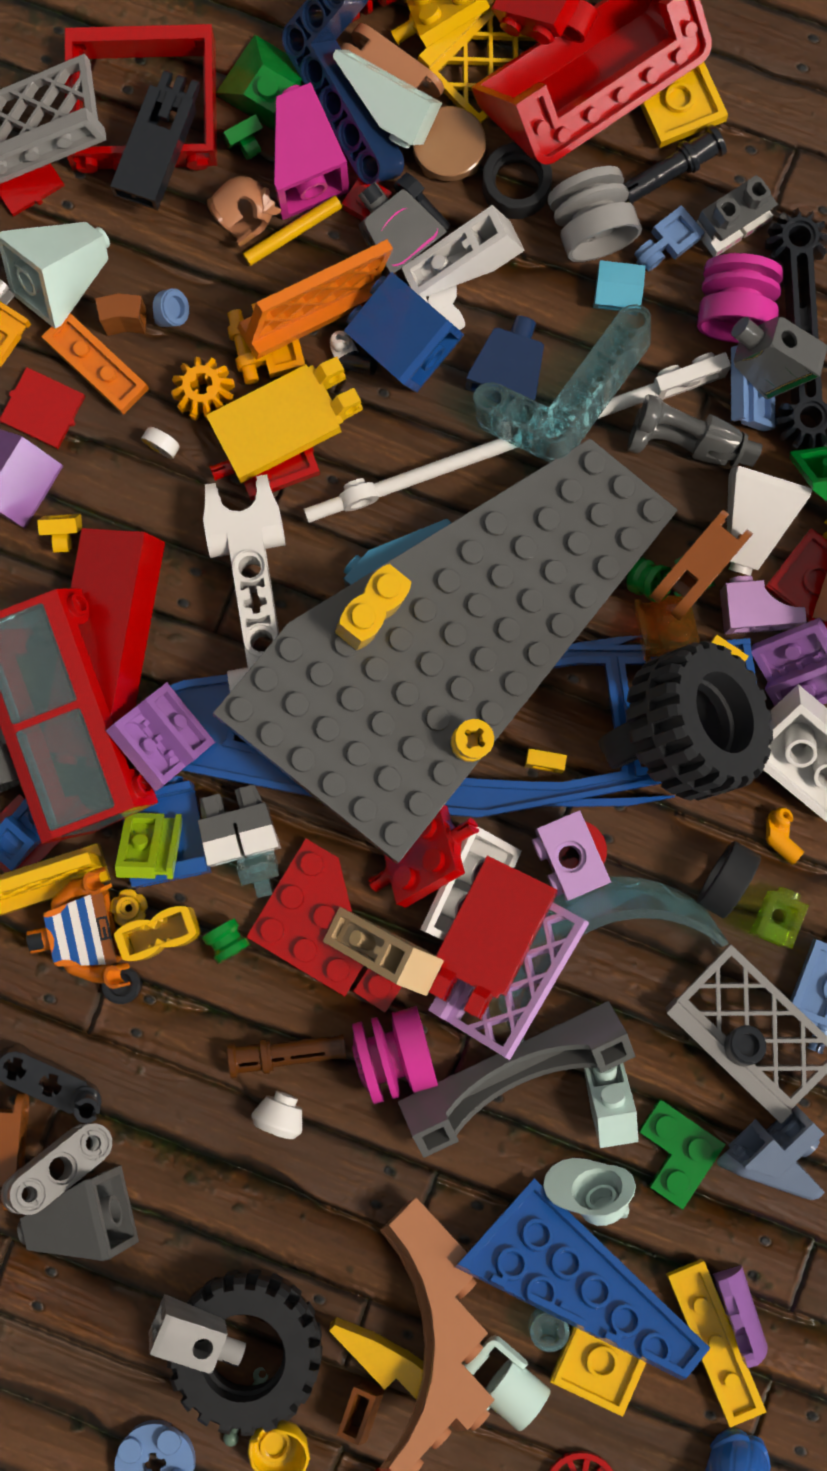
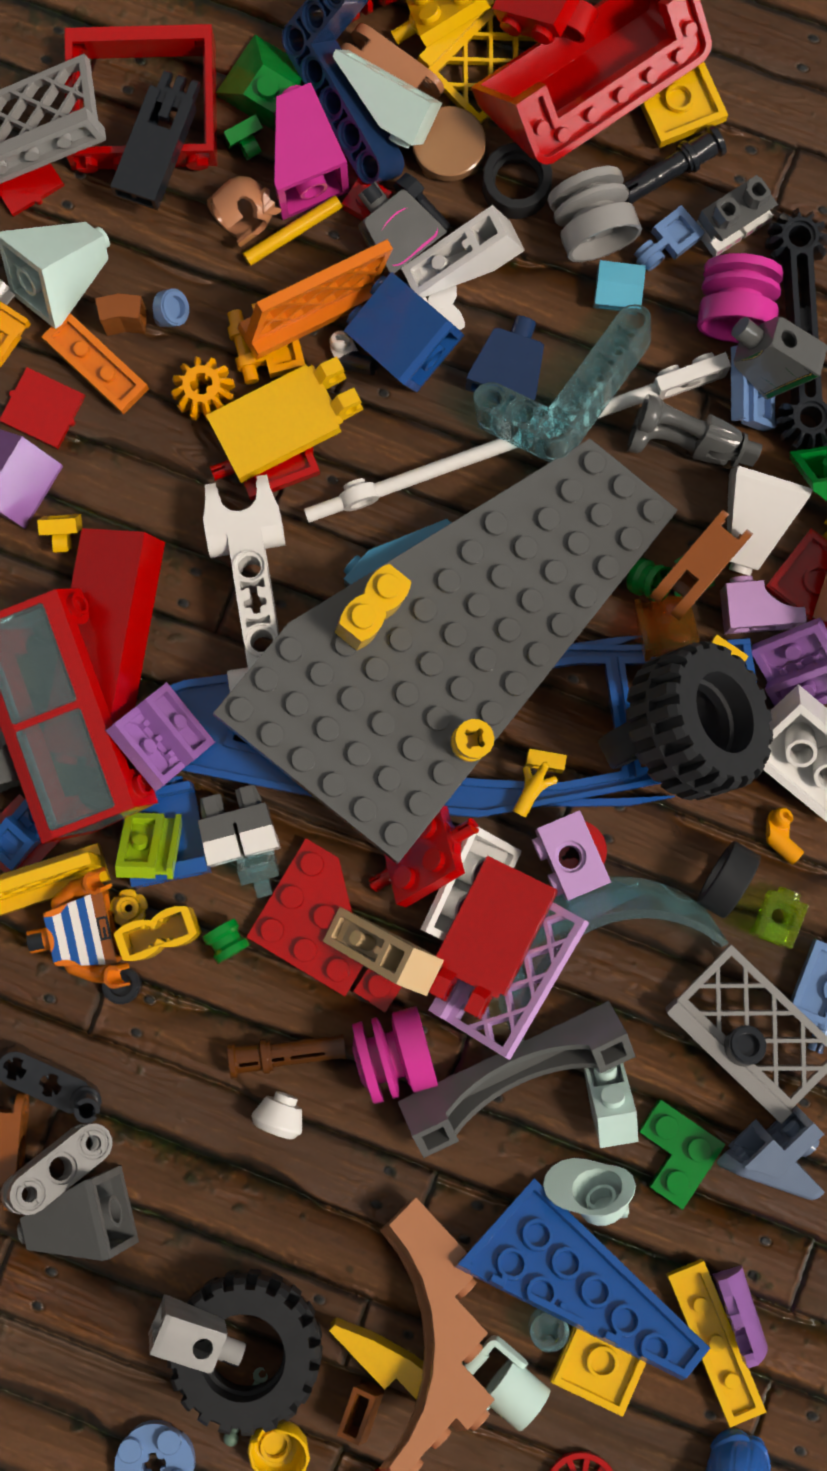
(160, 442): white tile -> none
(532, 788): none -> yellow bar

